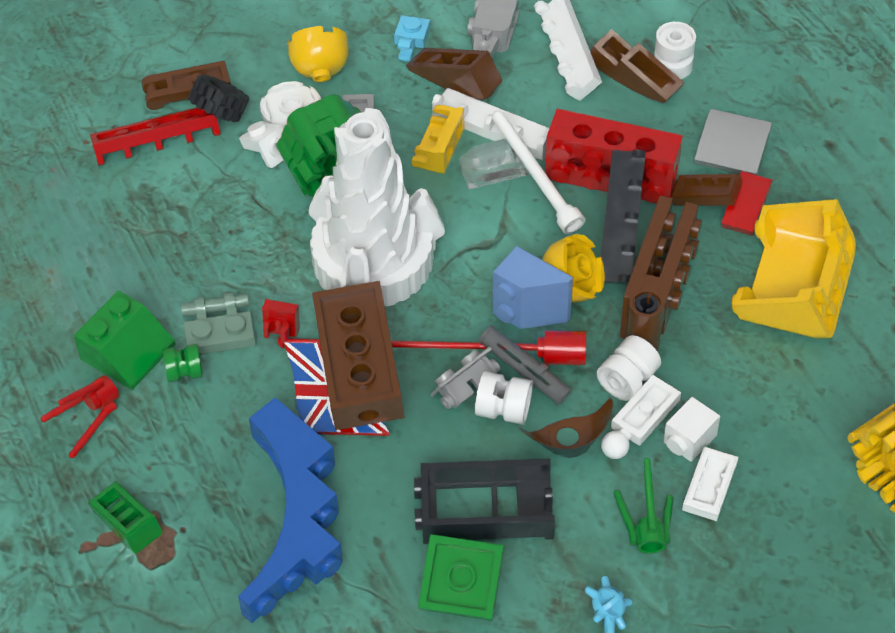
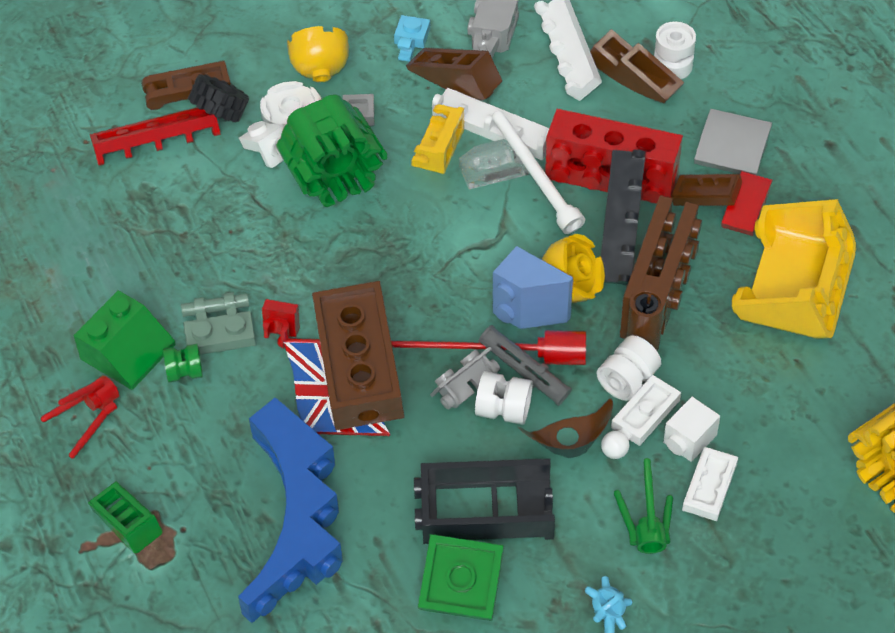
(366, 219): white cone -> none

